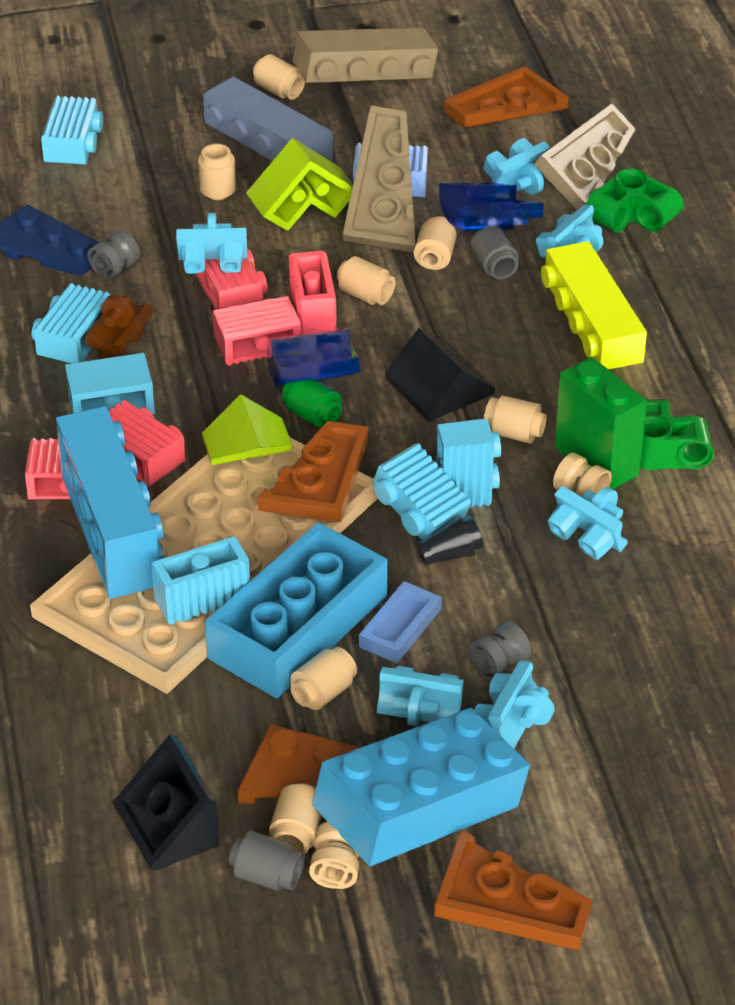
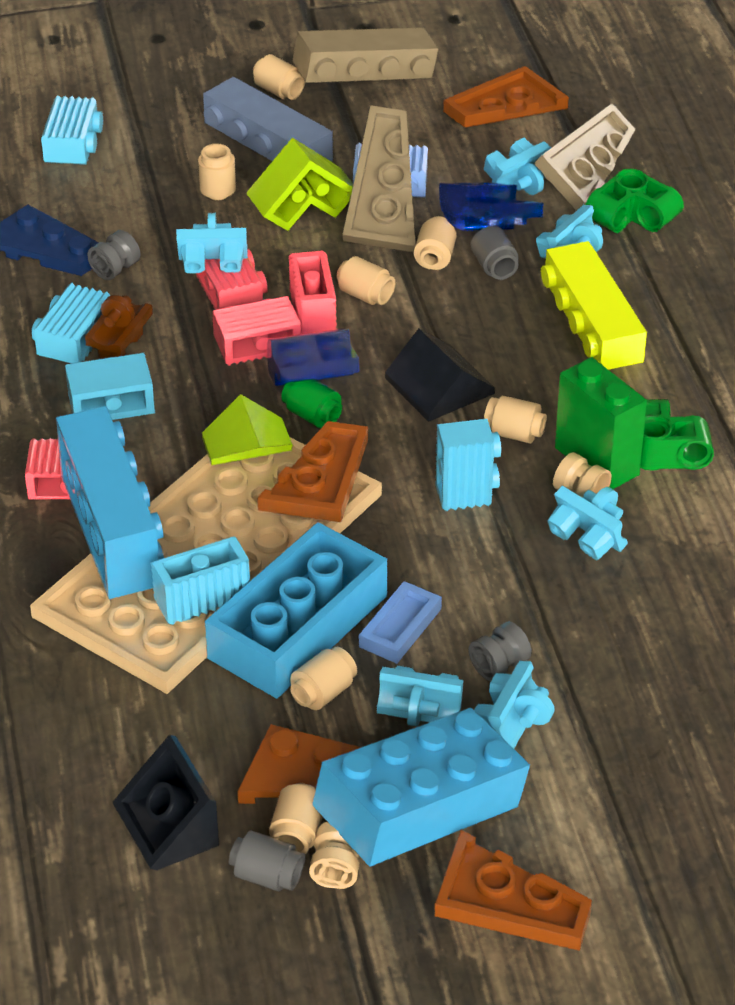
(153, 444): coral brick -> none
(419, 492): medium azure brick -> none
(450, 542): black cone -> none

